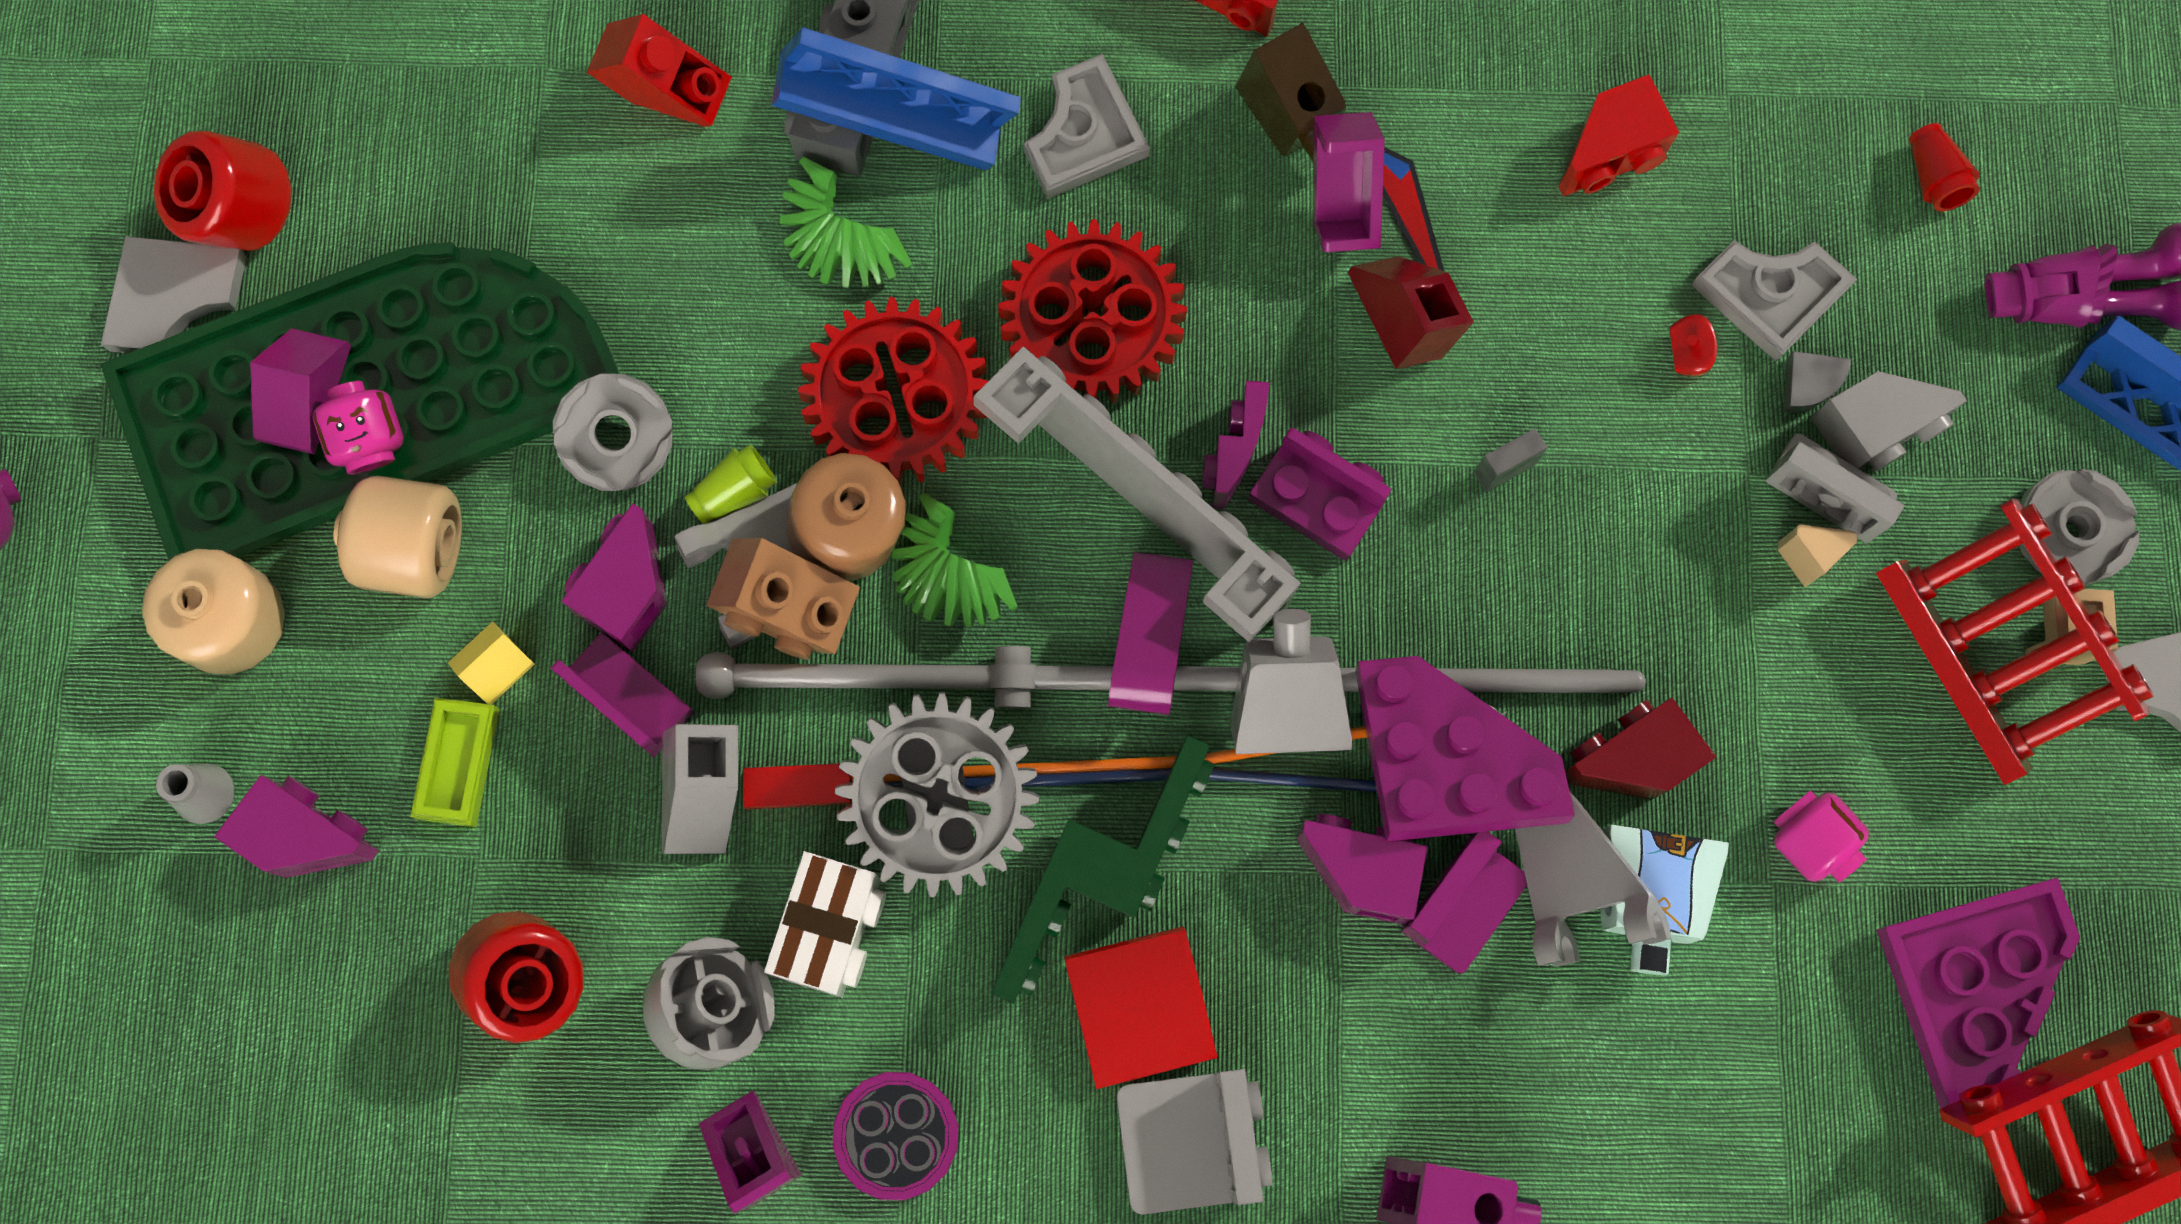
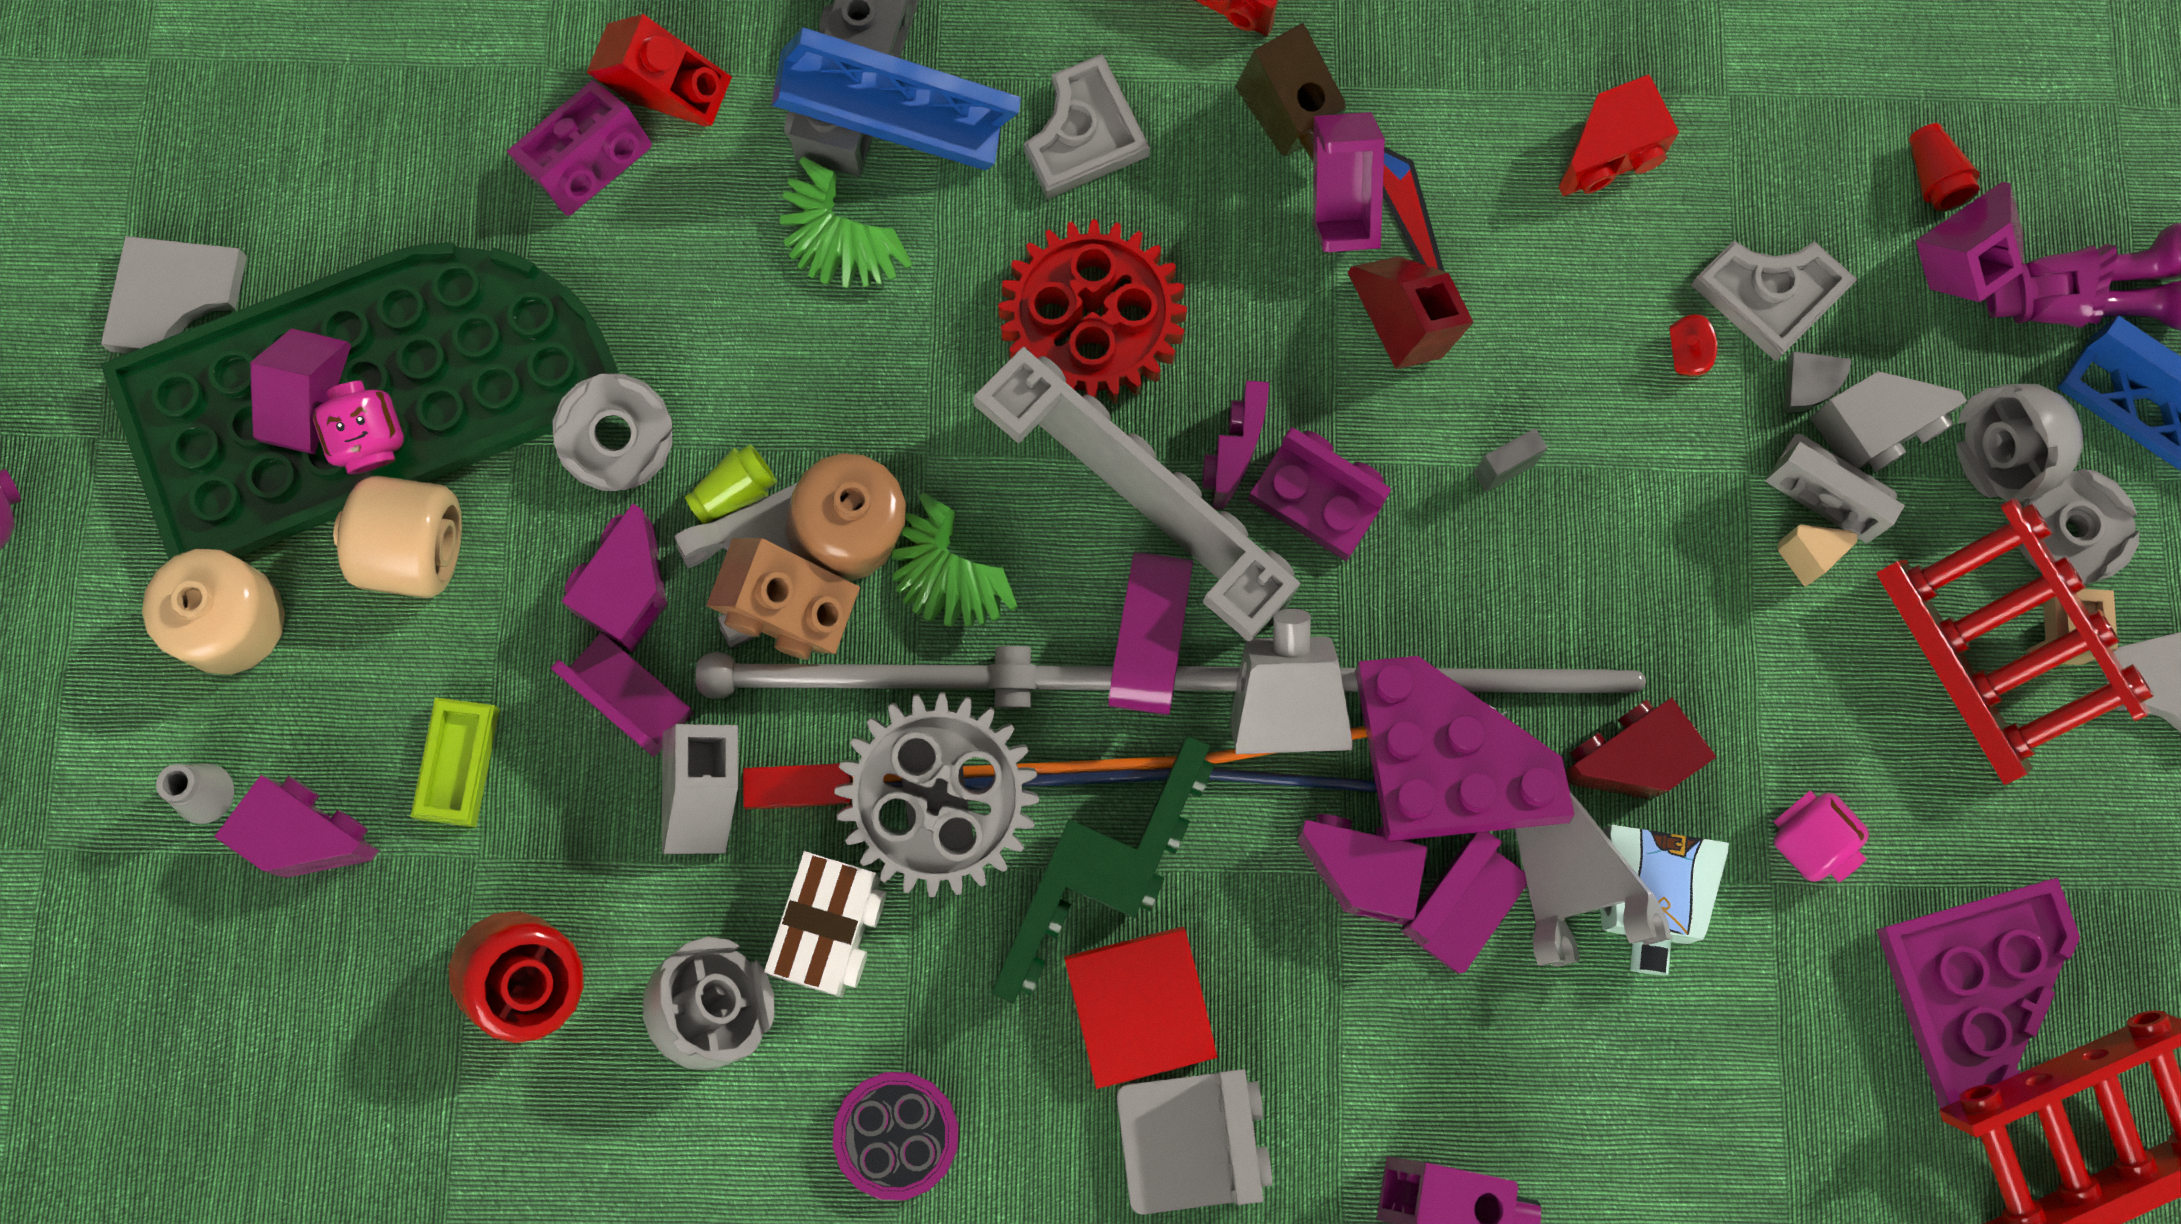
(222, 191): red head -> none
(490, 663): light yellow slope -> none
(581, 147): none -> magenta bracket
(747, 1153): magenta slope -> none
(945, 376): red gear -> none
(1975, 247): none -> magenta slope
(2019, 441): none -> light grey cylinder

